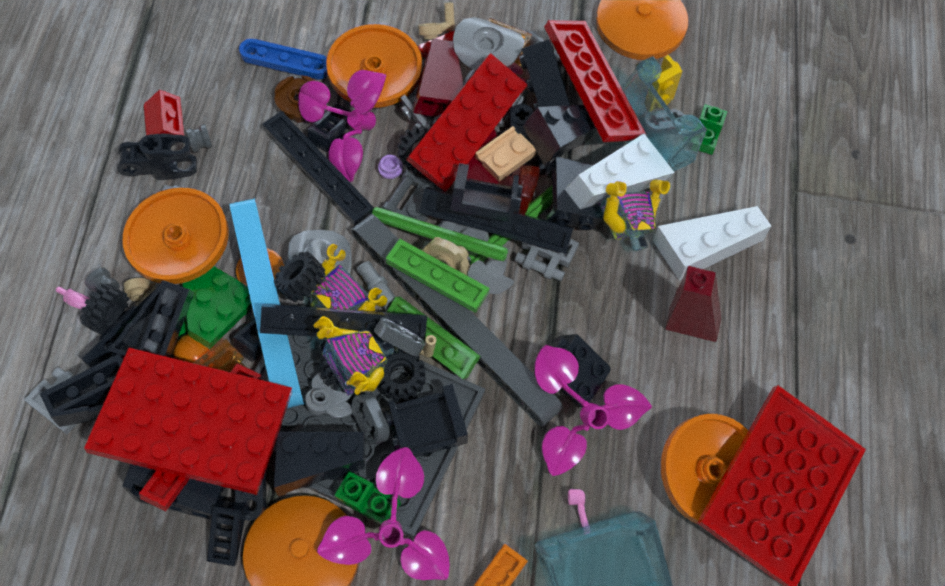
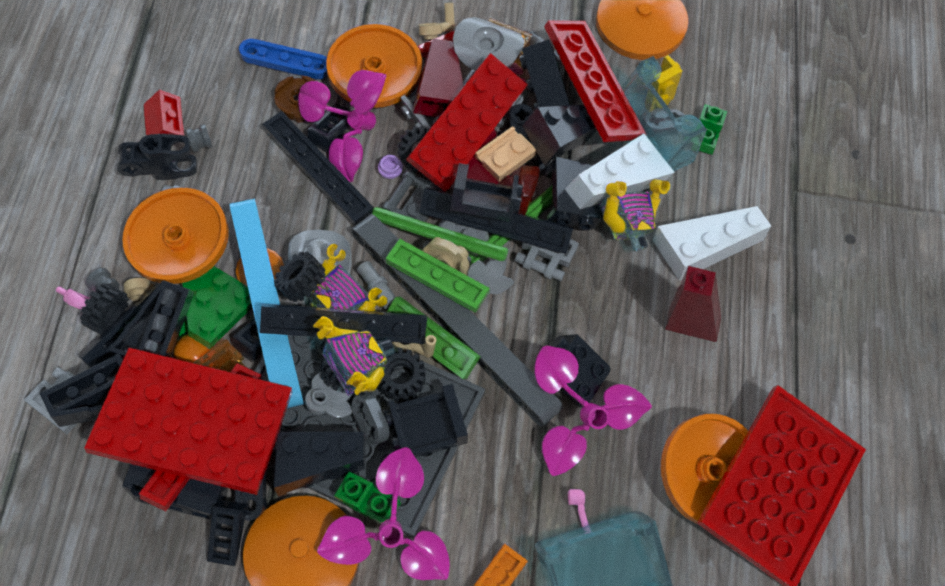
(399, 337): dark grey beam -> none

